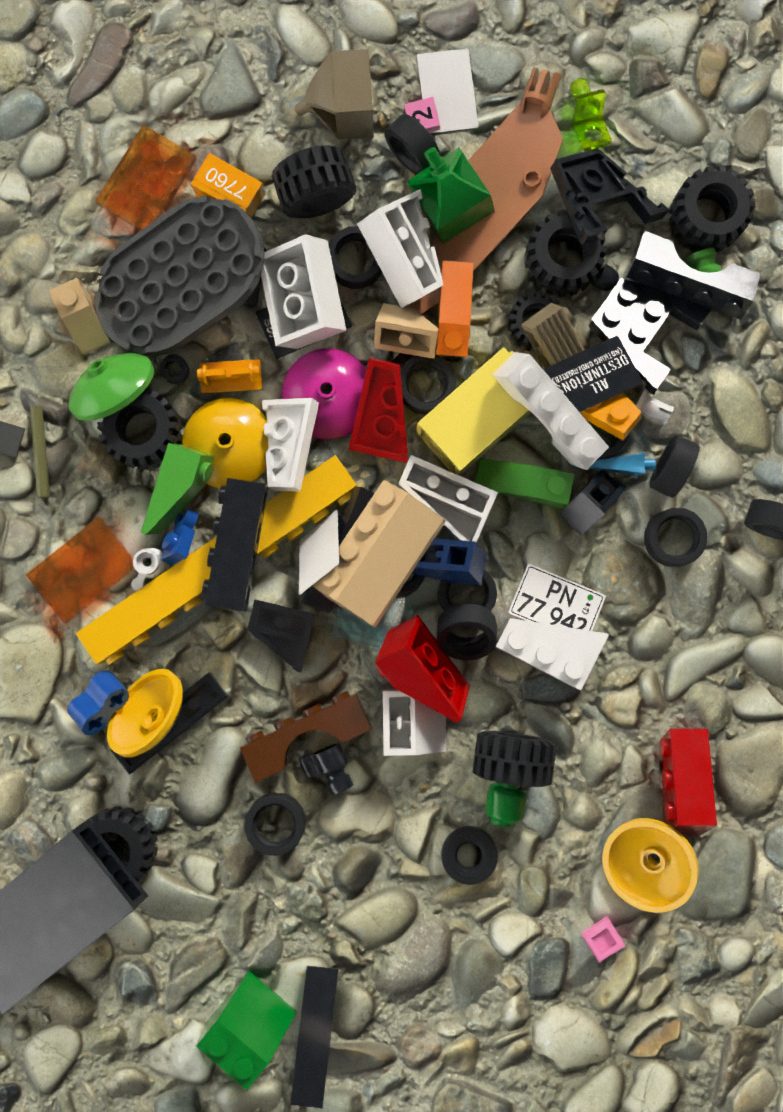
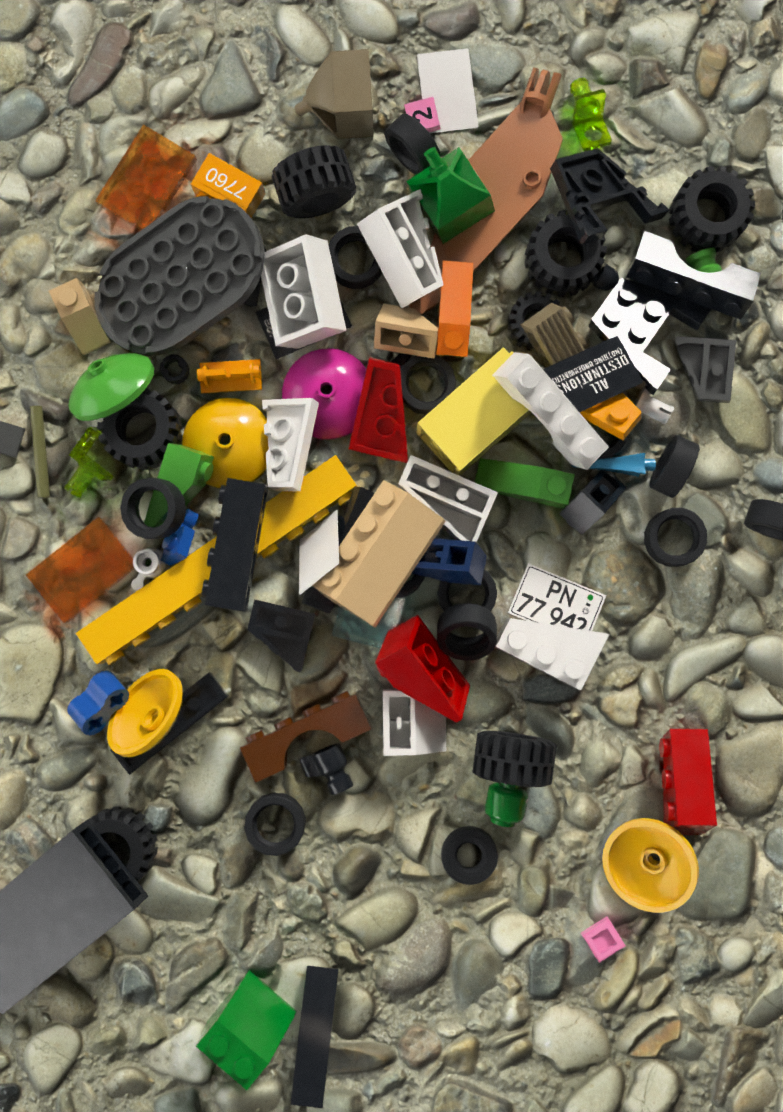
(87, 467): none -> clear neon green bracket
(130, 508): none -> black tyre
(708, 366): none -> dark grey wing

